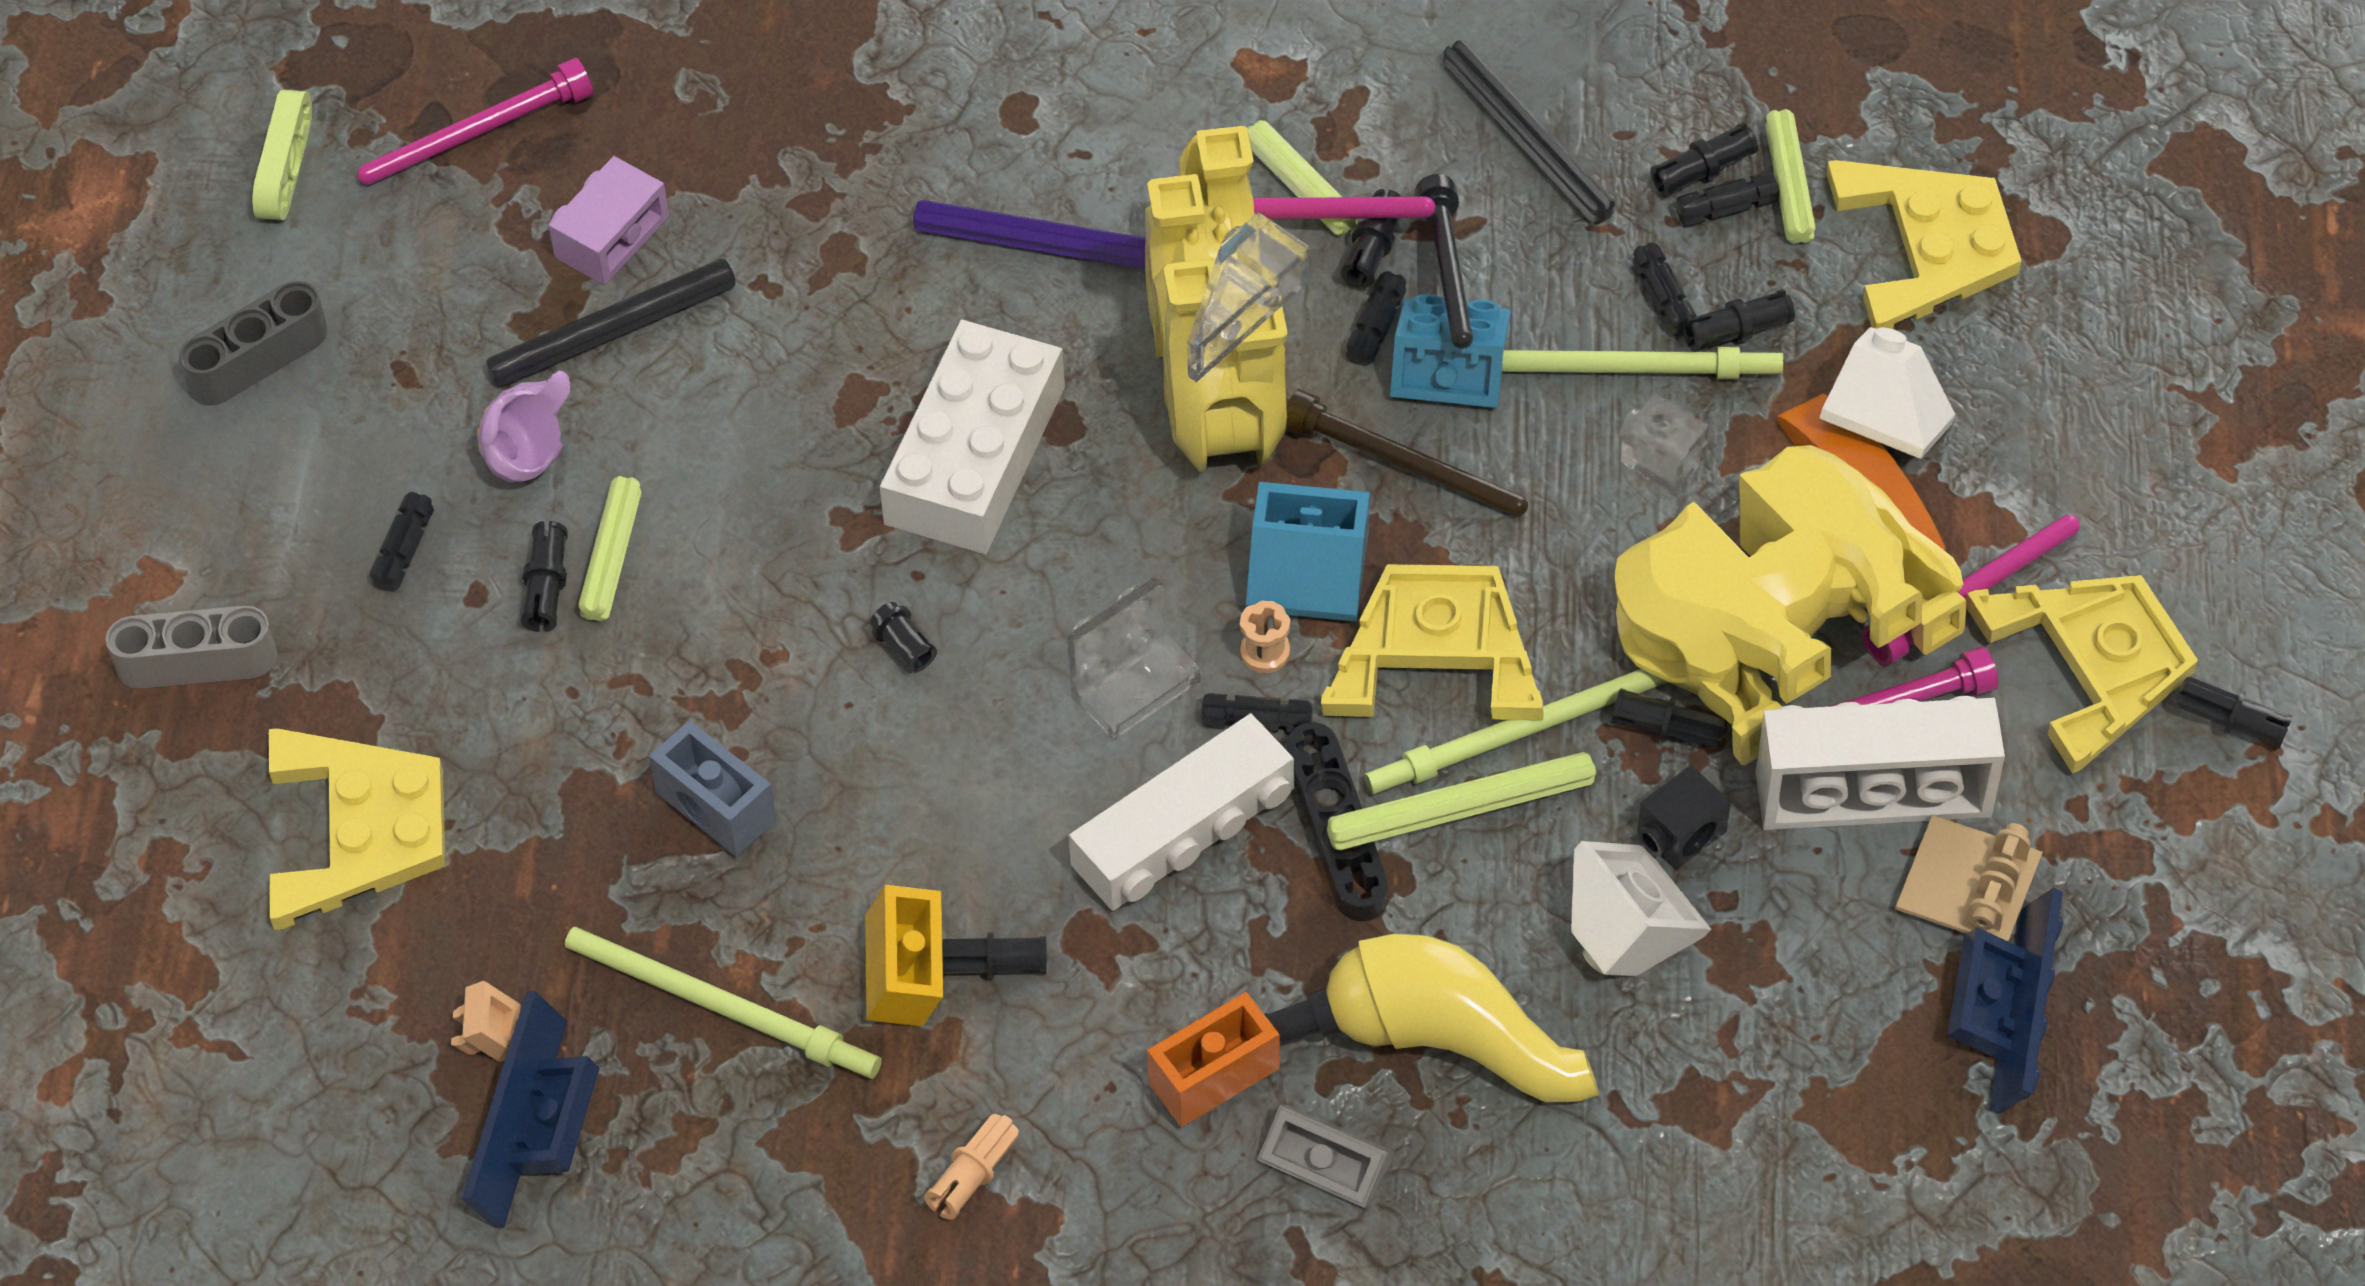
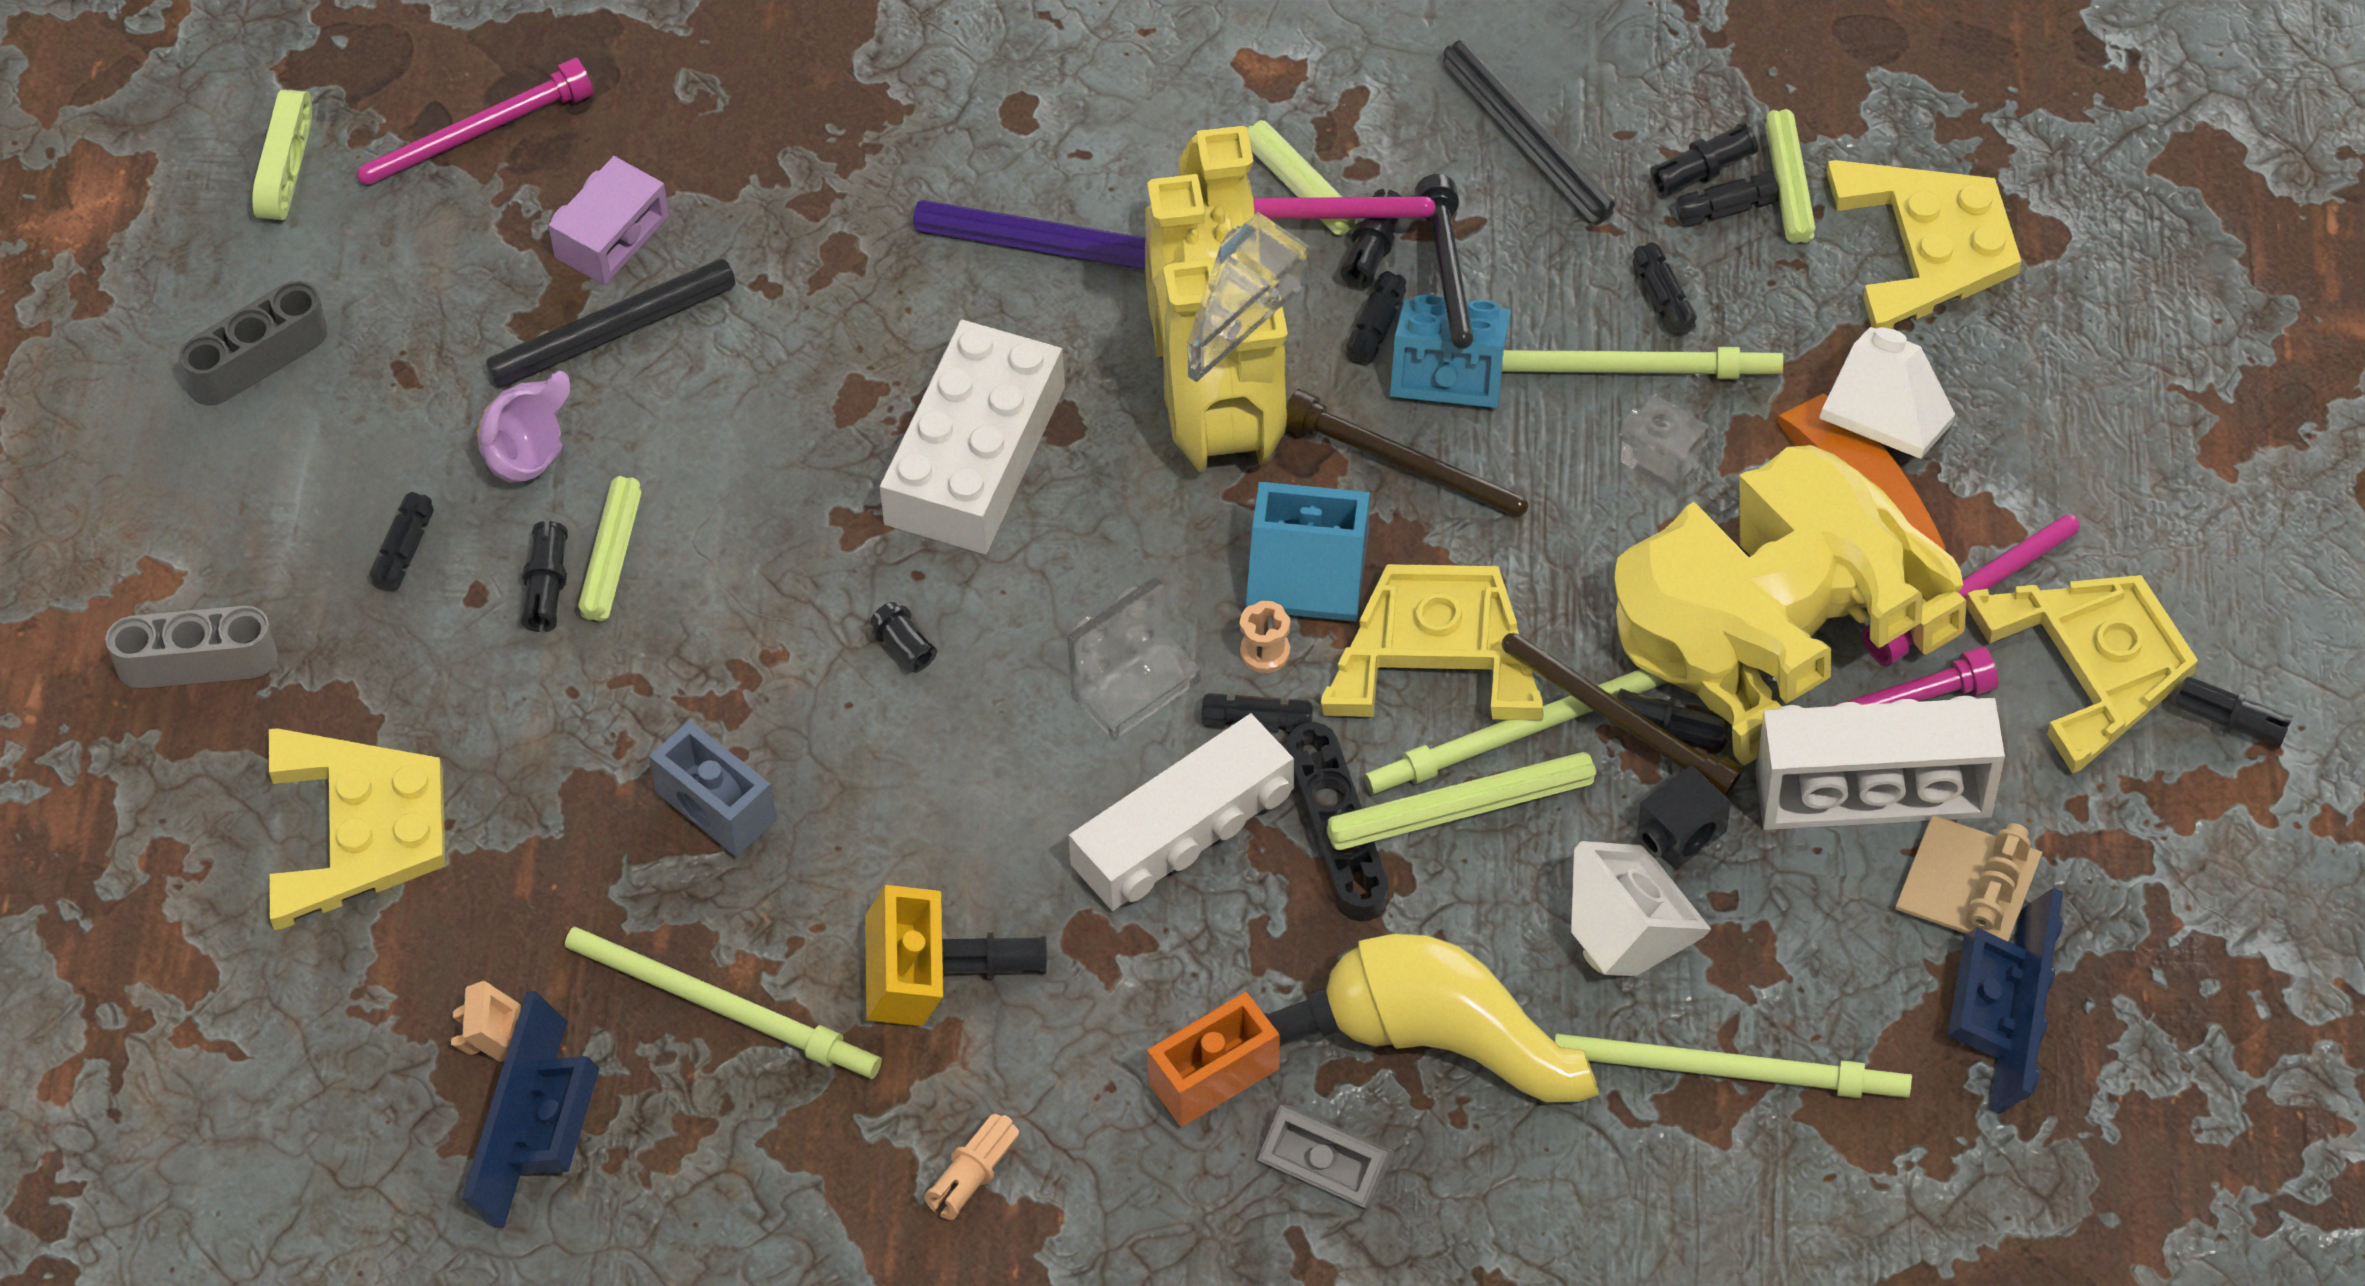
(1720, 772): none -> dark brown piece
(1738, 320): black pin -> none
(1848, 1079): none -> yellowish green bar

